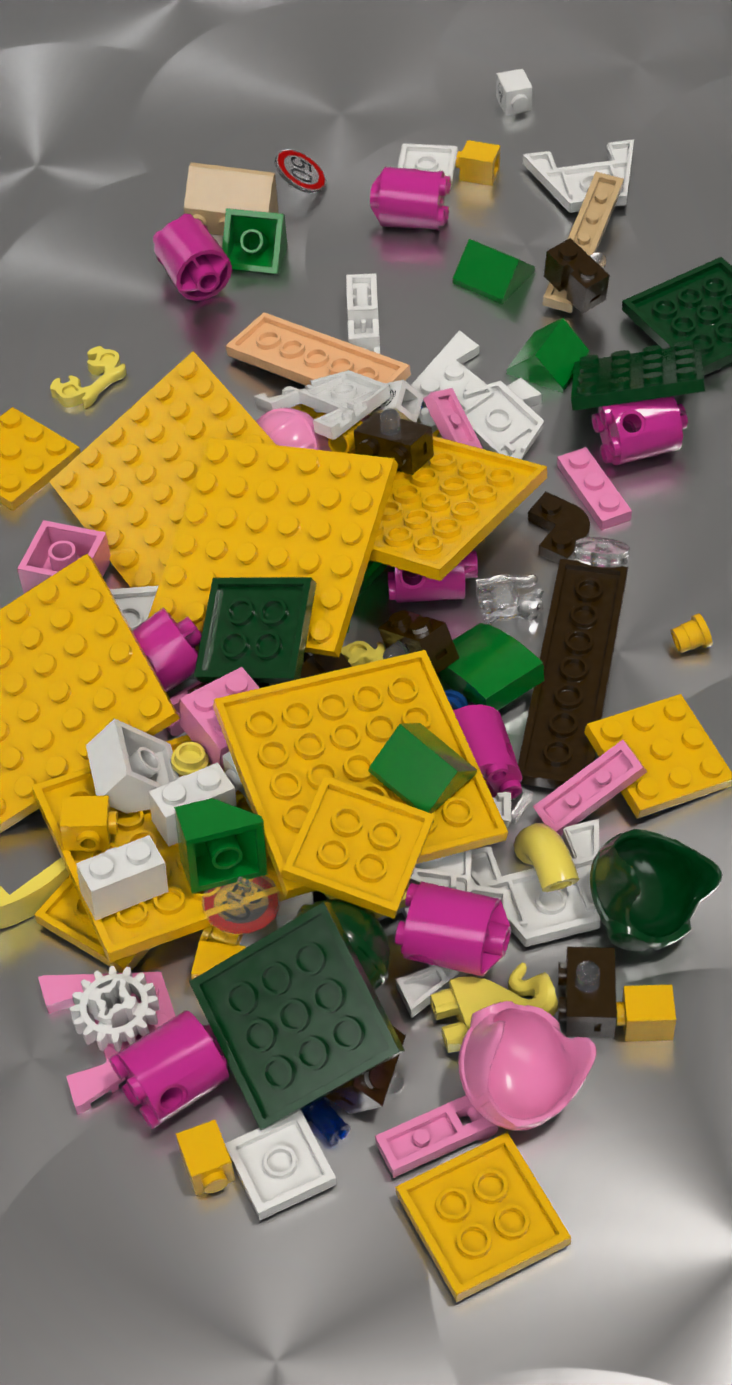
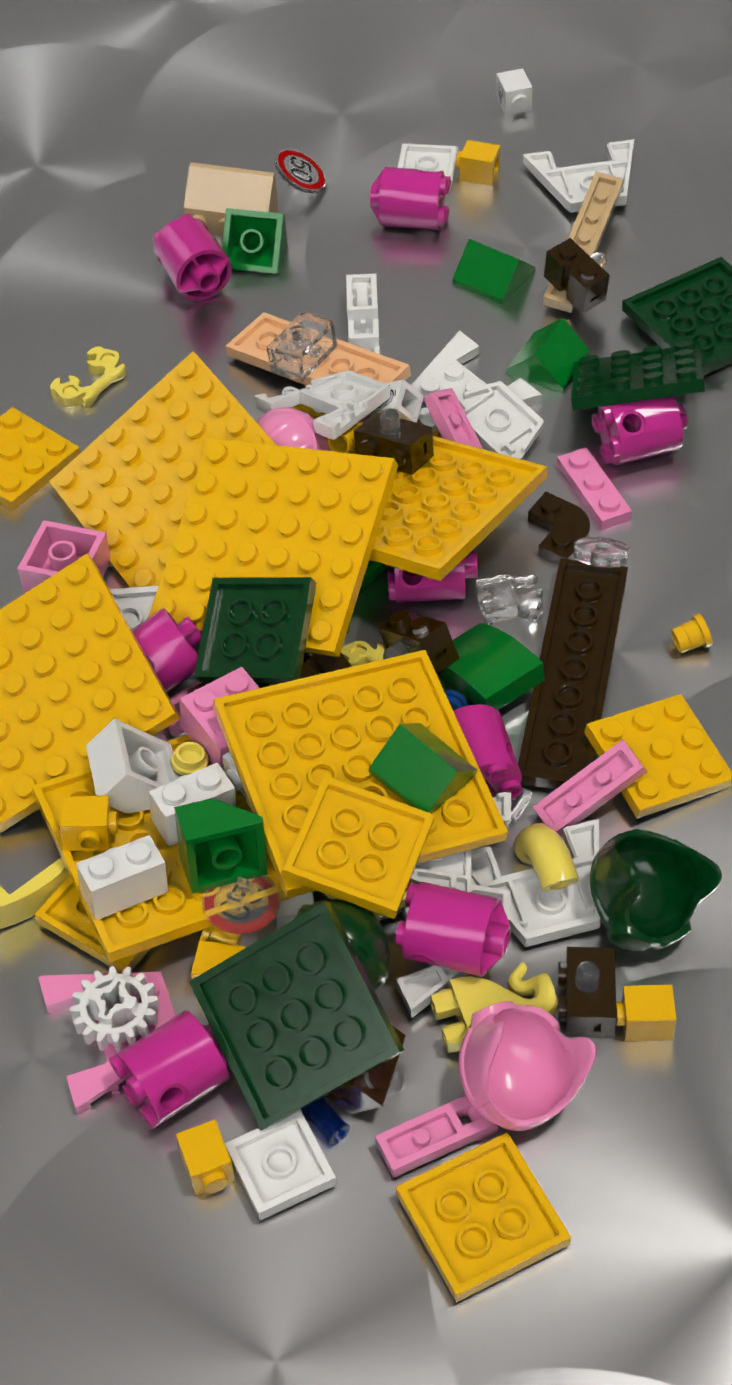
(302, 346): none -> clear brick

